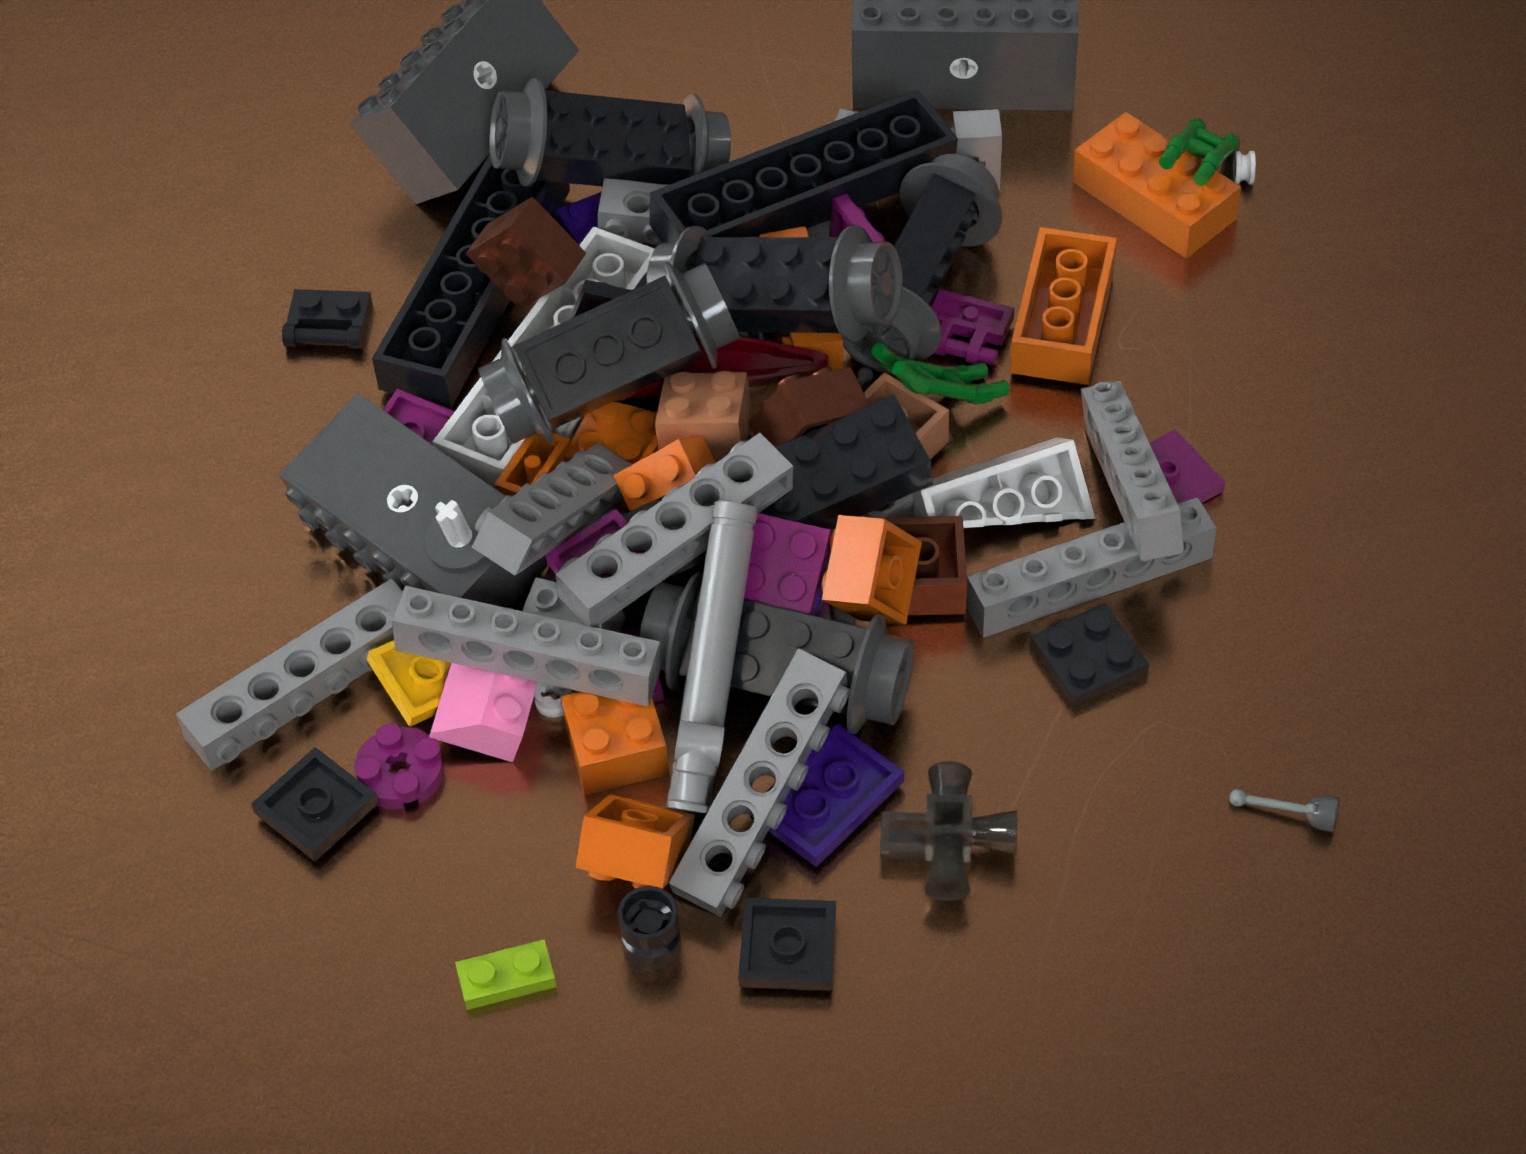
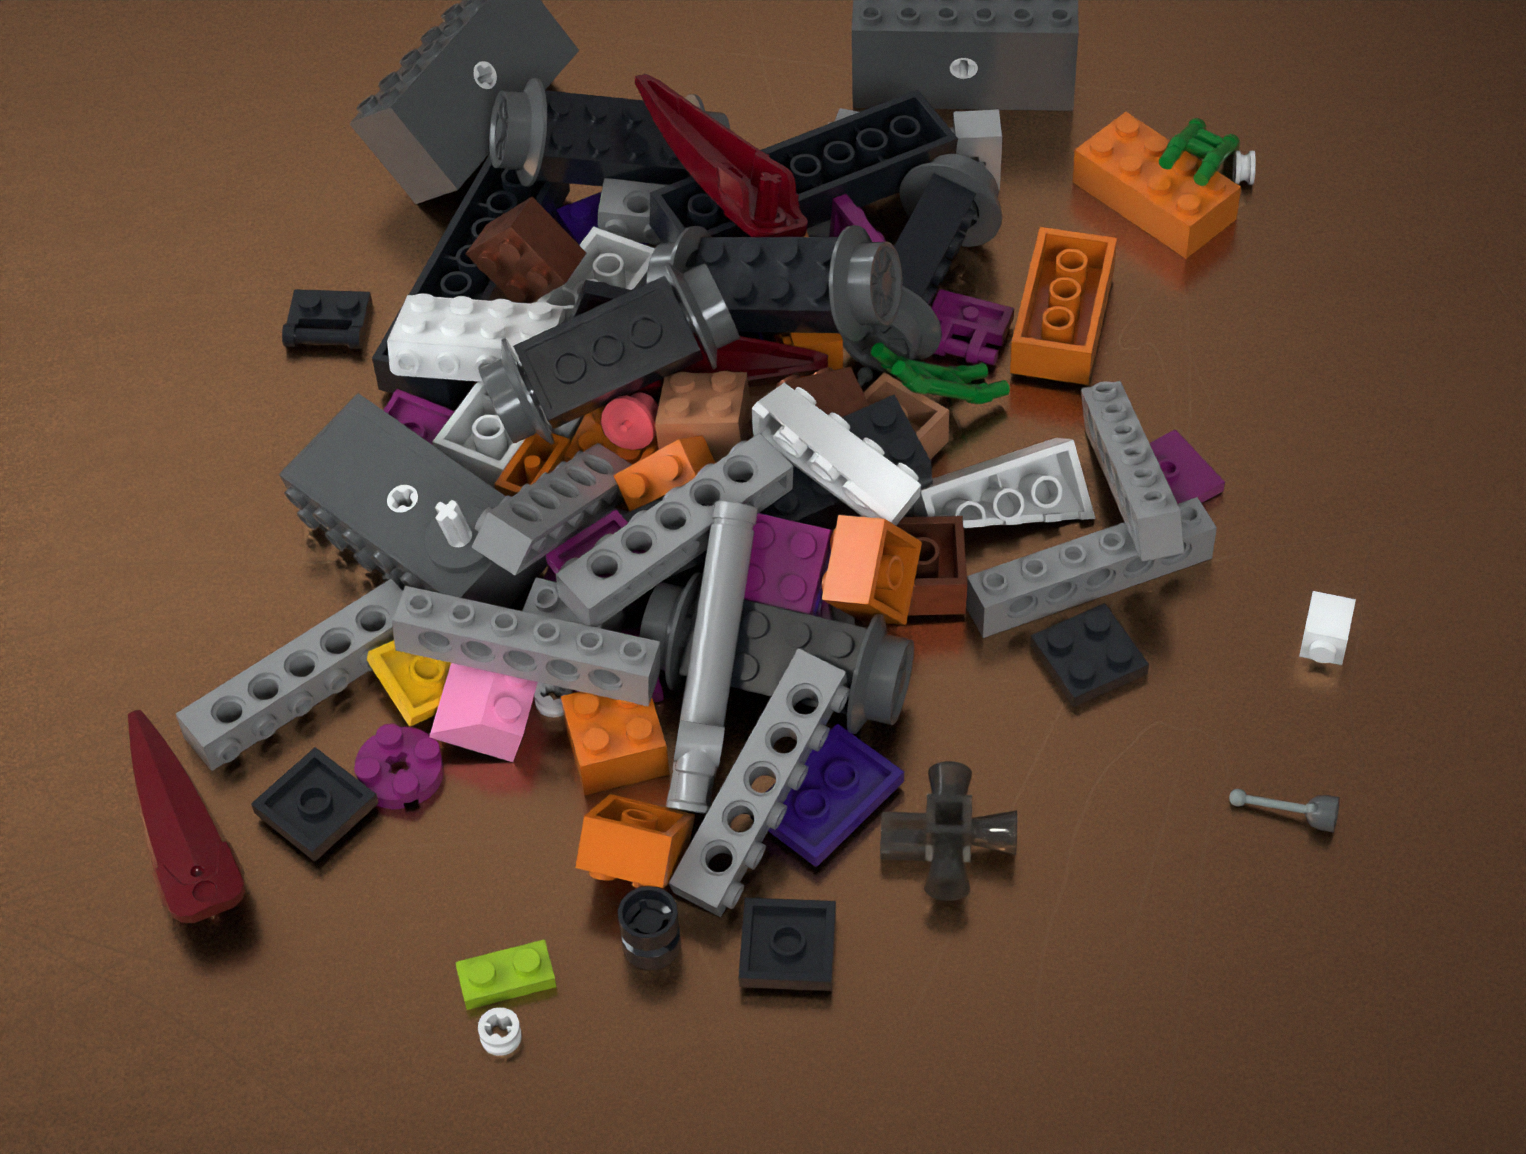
(187, 849): none -> dark red piece
(461, 334): none -> white bracket
(505, 1020): none -> white bush
(630, 420): none -> coral piece
(734, 173): none -> dark red piece
(835, 456): none -> white wedge
(1327, 628): none -> white brick

